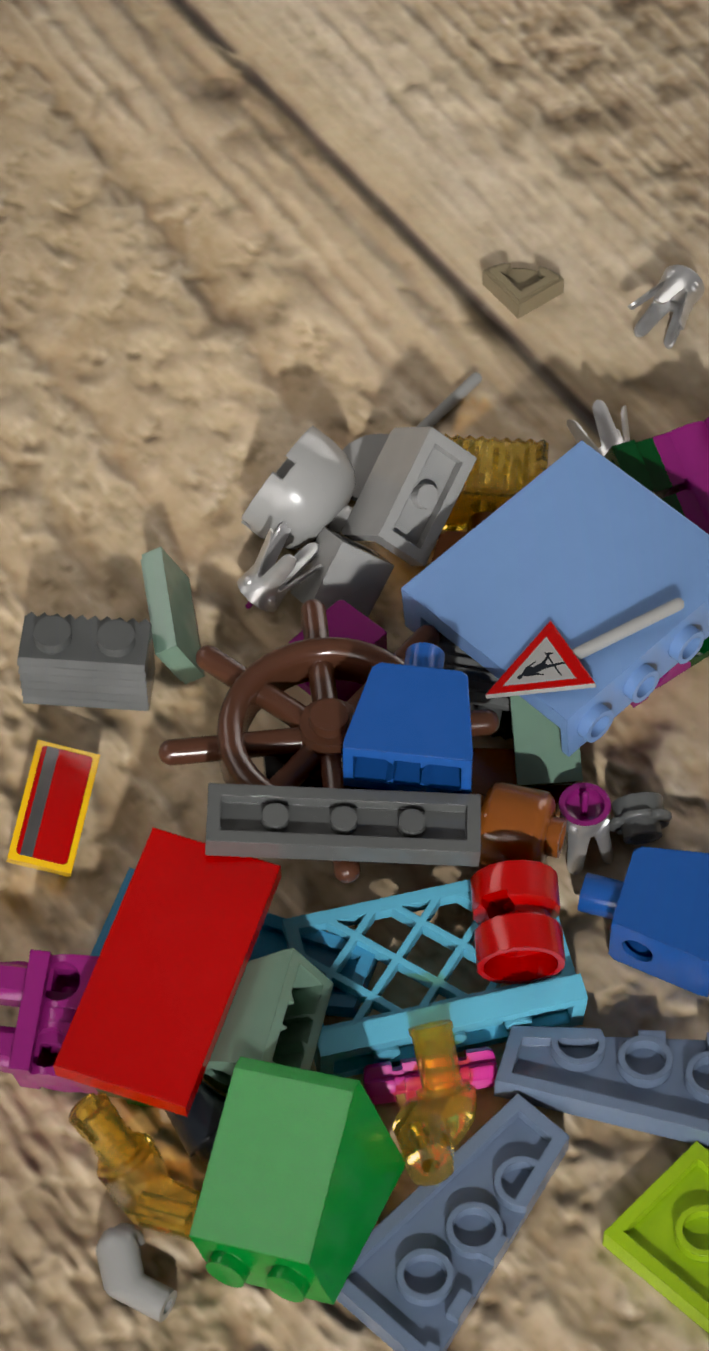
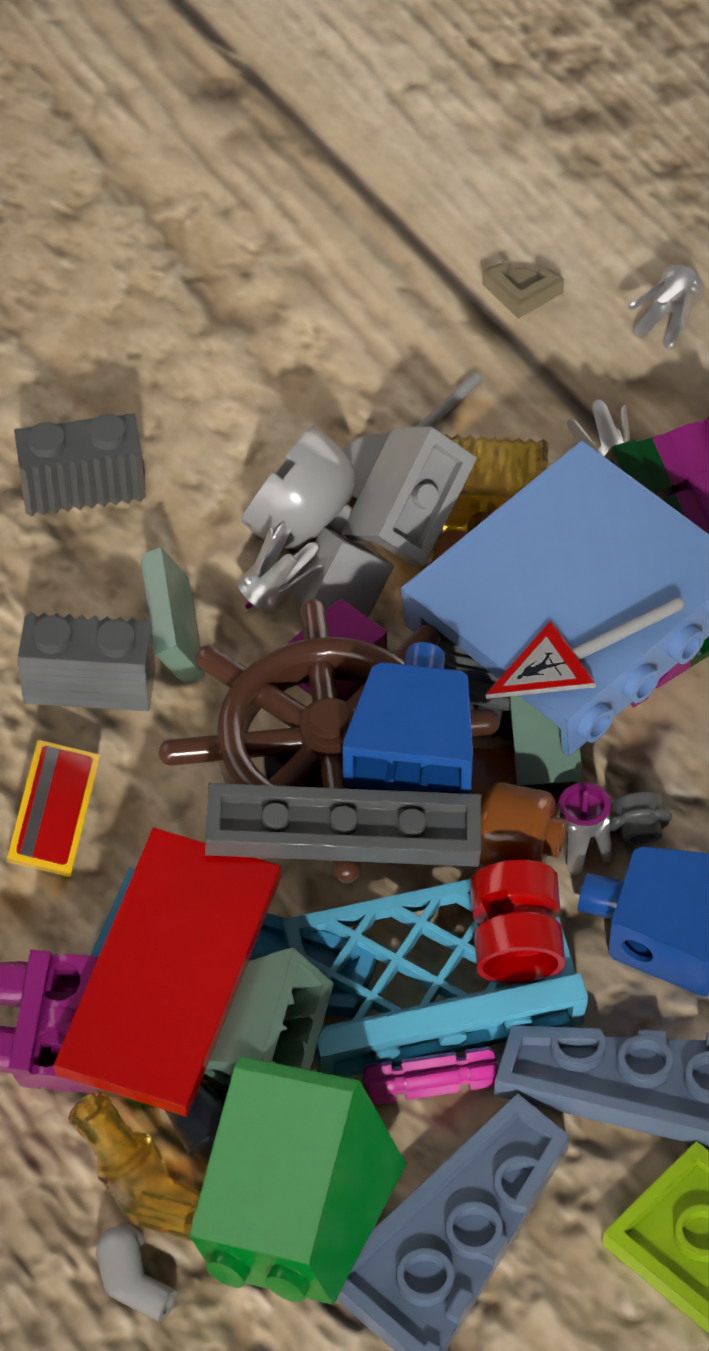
(80, 463): none -> dark grey brick
(440, 1112): clear yellow arm -> none

